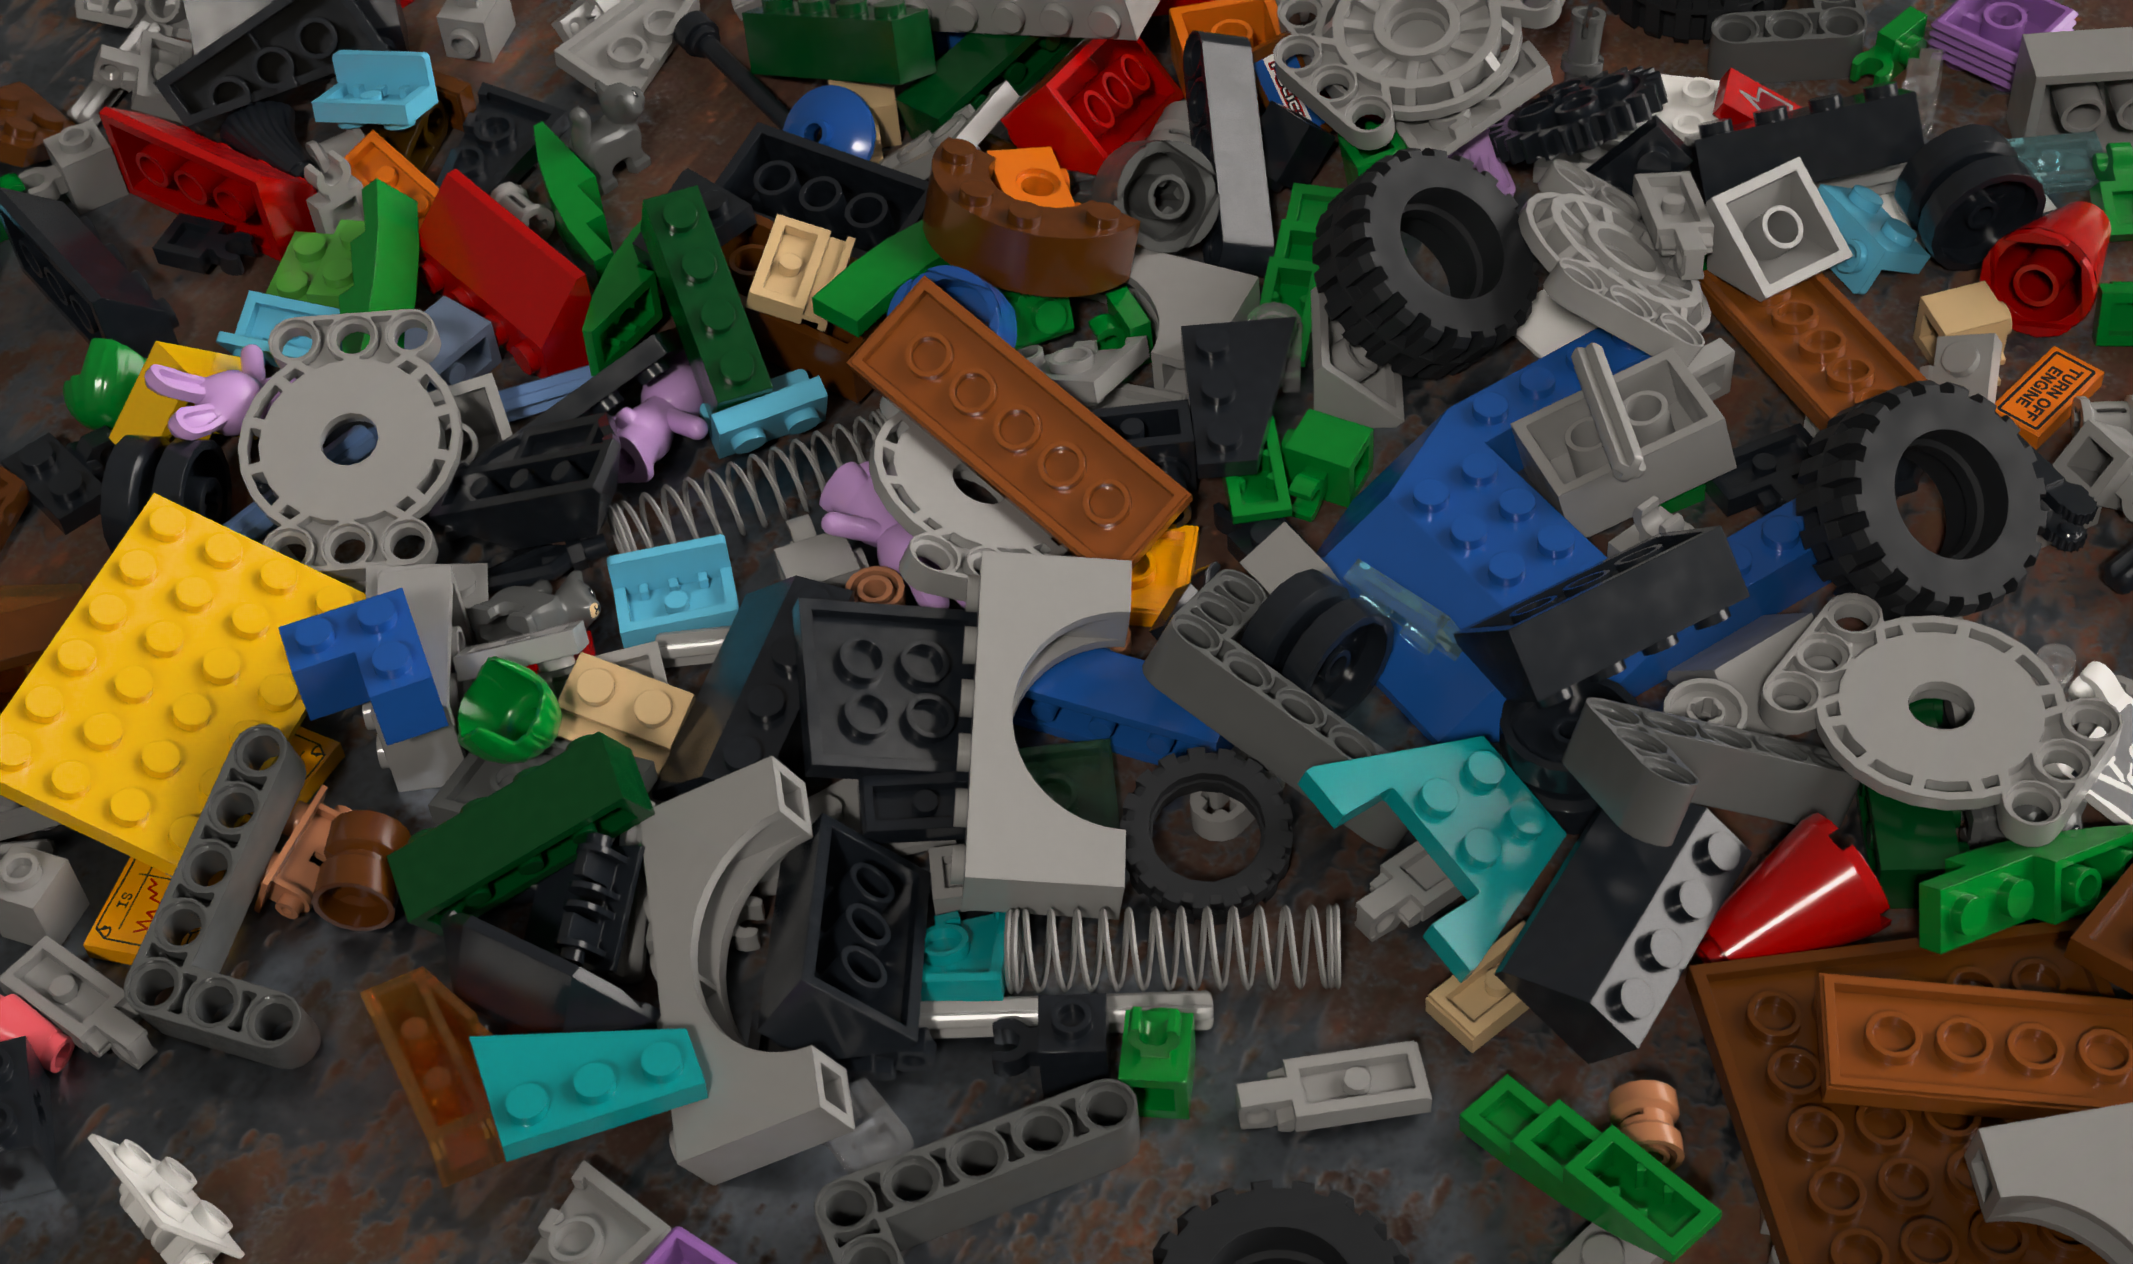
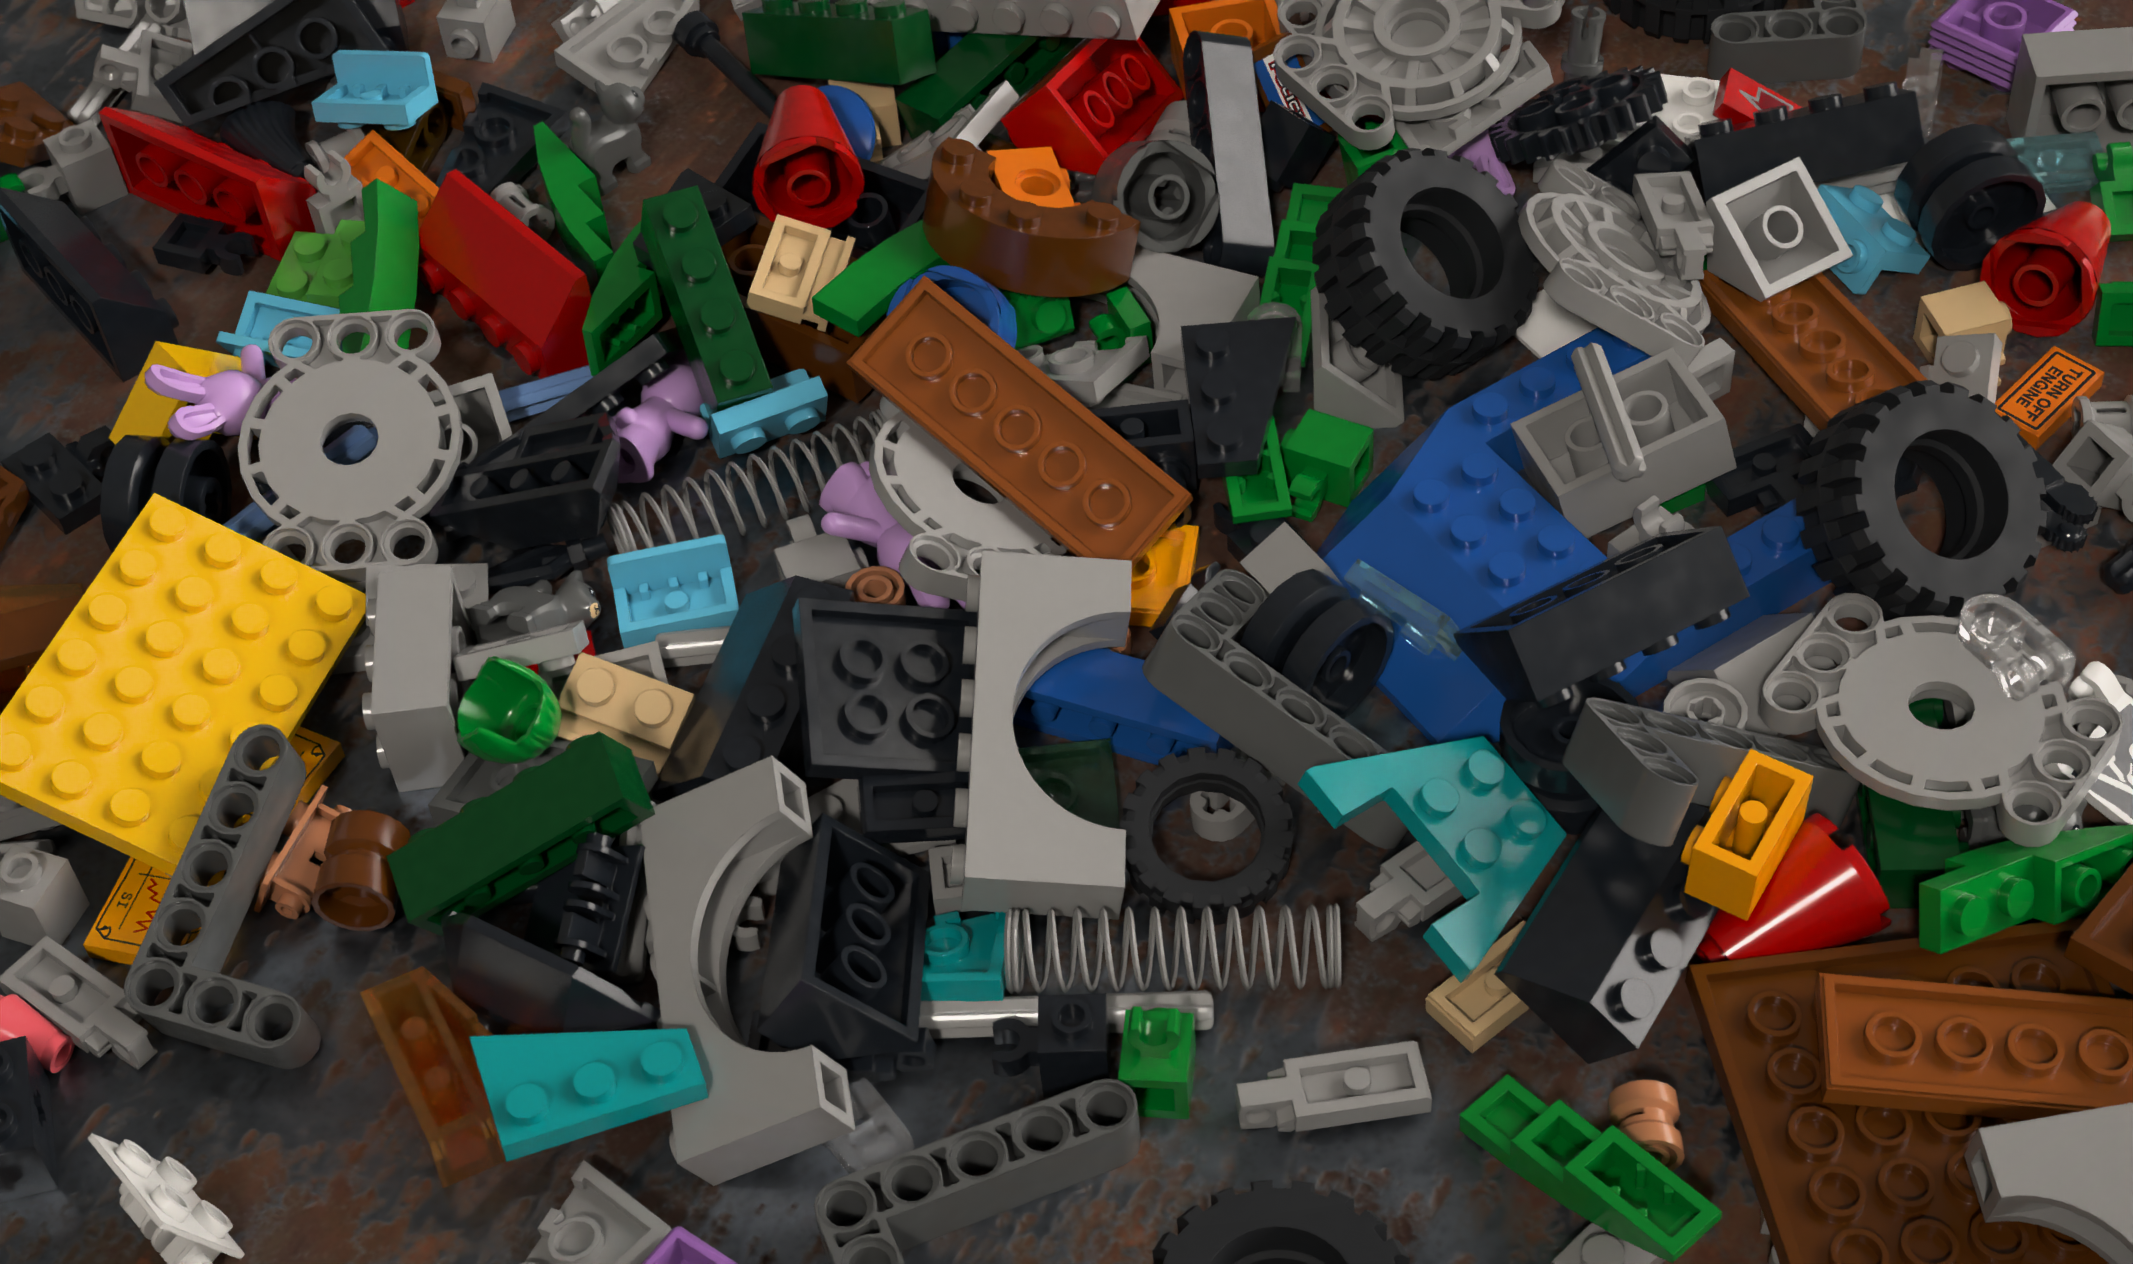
(104, 383): green hair -> none
(363, 657): blue brick -> none
(466, 342): sand blue slope -> none
(806, 162): none -> red cone
(1746, 833): none -> light orange brick
(1893, 47): green plate -> none
(1995, 631): none -> clear plate

